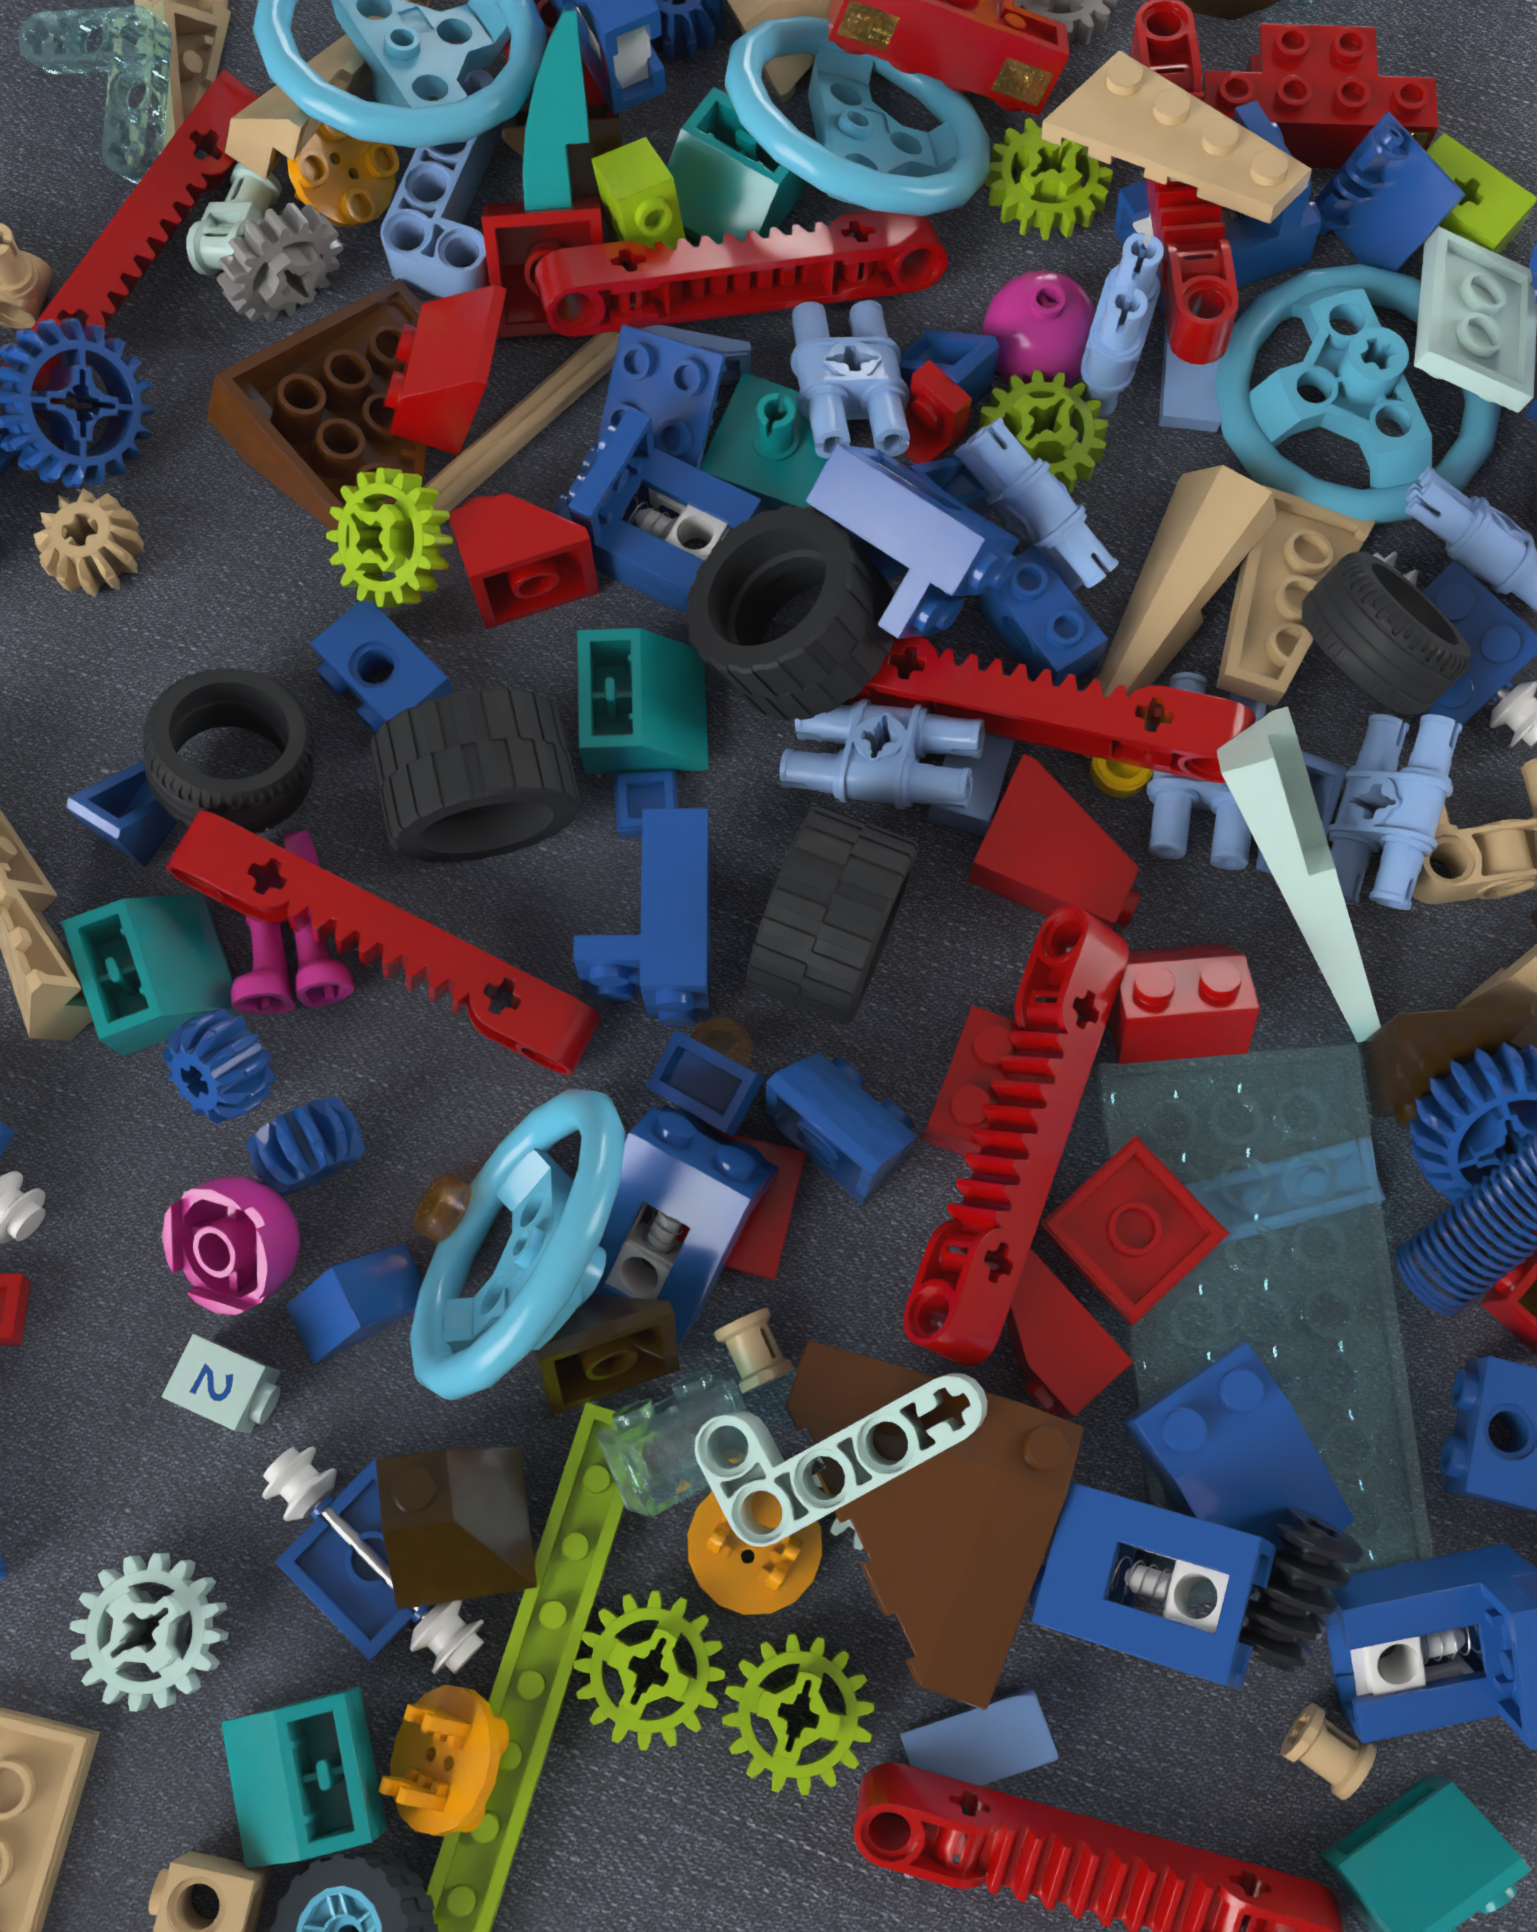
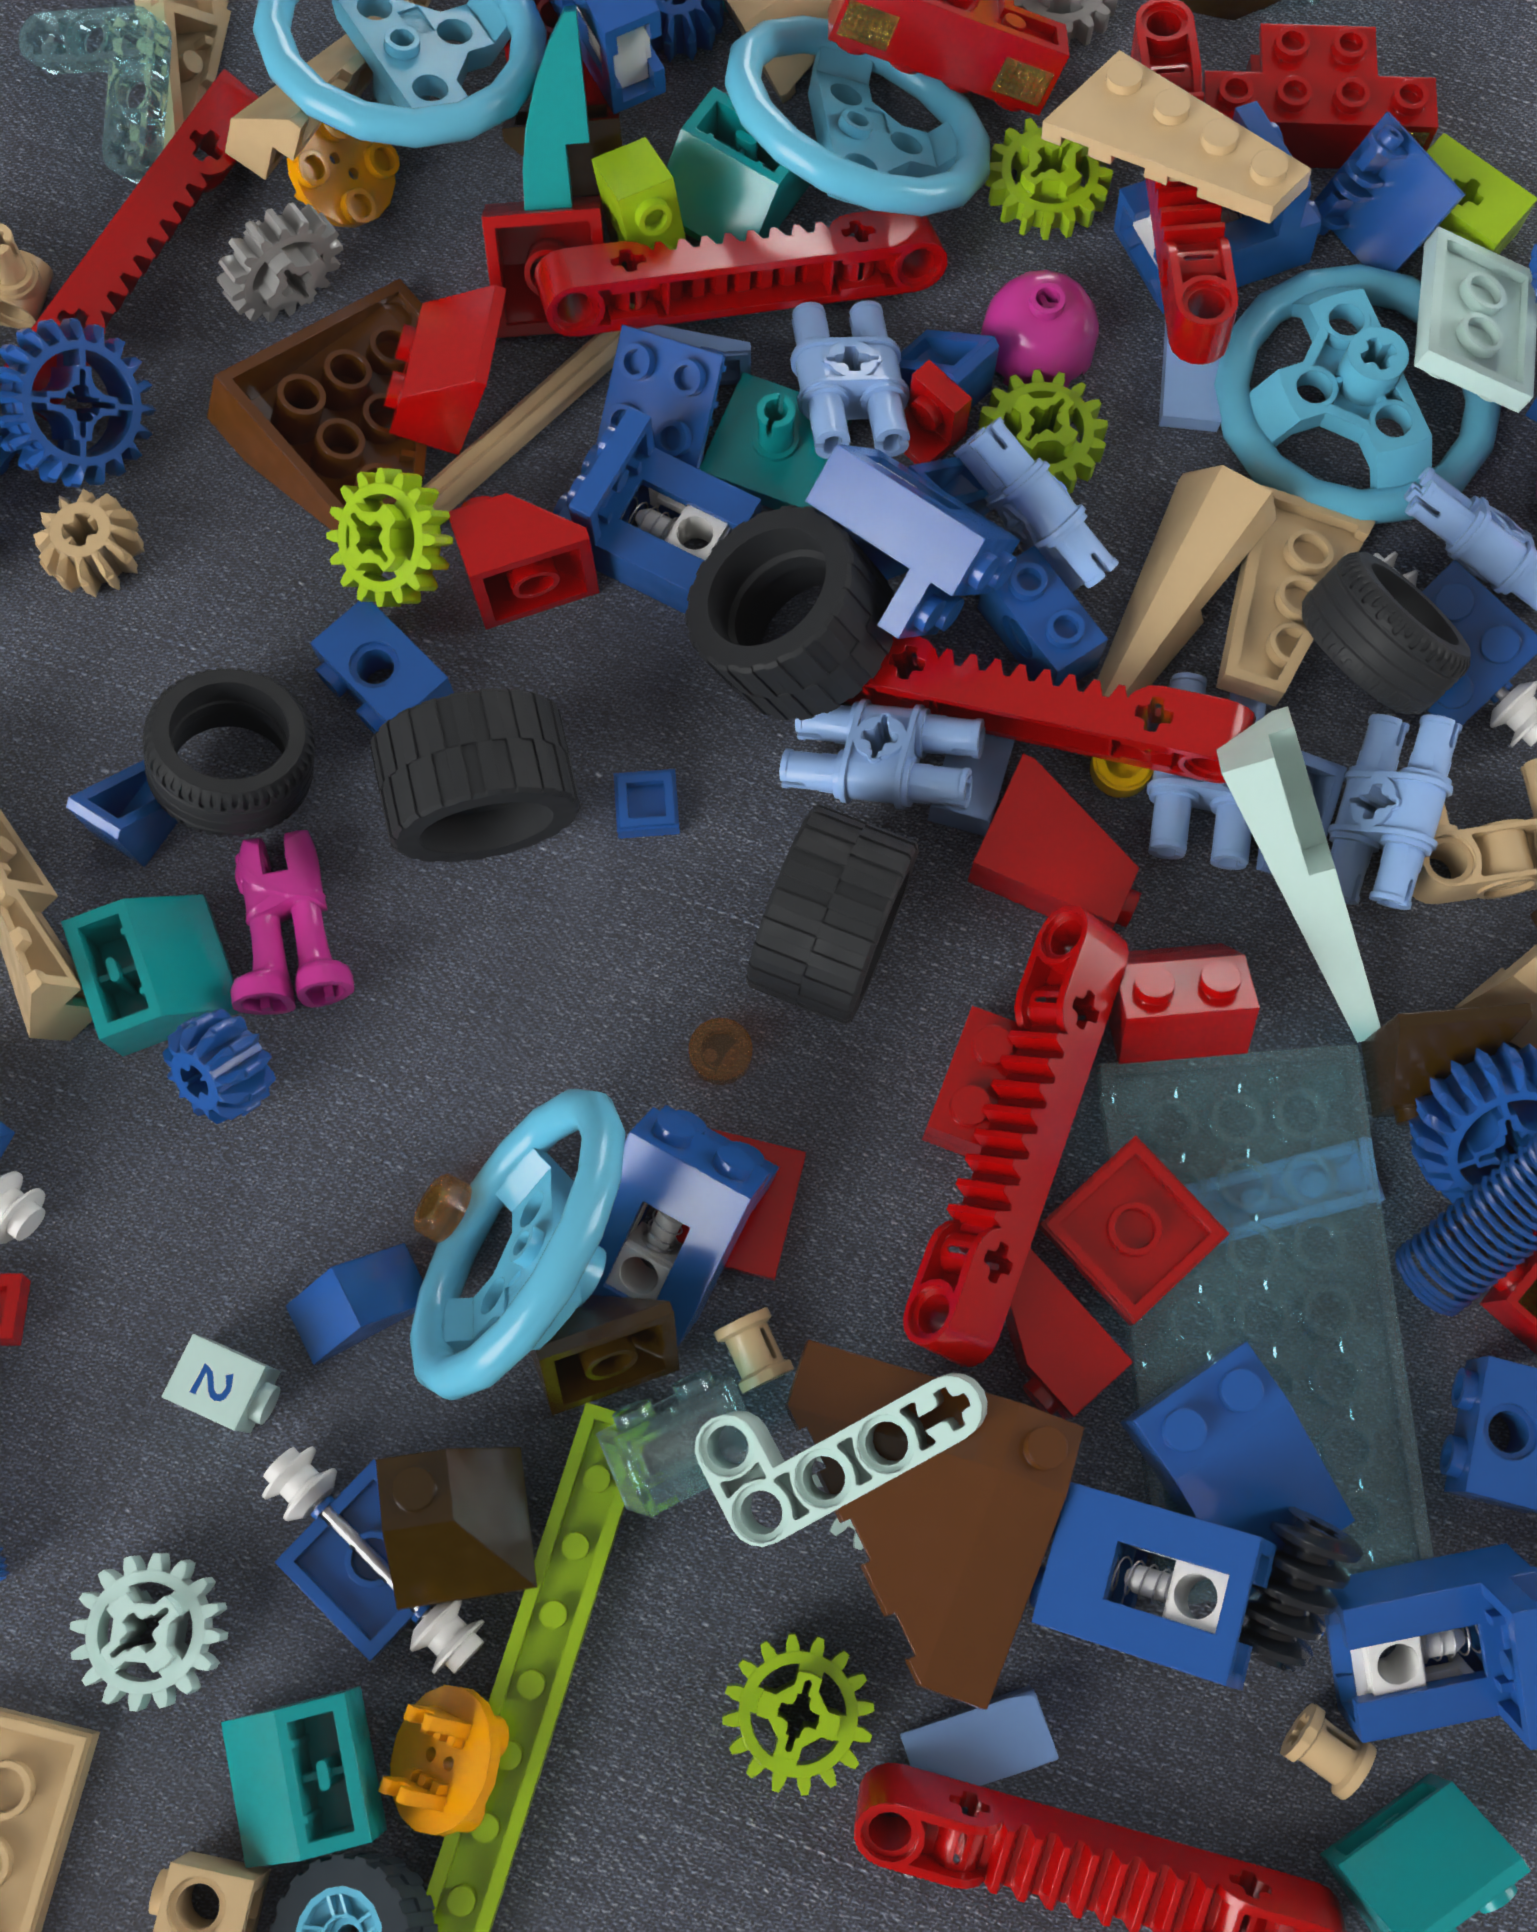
(225, 220): light aqua connector -> none
(229, 861): red gear -> none
(231, 1242): dark pink cylinder -> none
(306, 1145): blue gear -> none
(435, 229): light blue beam -> none
(619, 1654): lime gear -> none
(640, 703): teal slope -> none
(674, 949): blue brick -> none
(705, 1082): blue slope -> none
(774, 1576): light orange plate -> none
(838, 1123): blue slope -> none
(1121, 322): light blue pin -> none

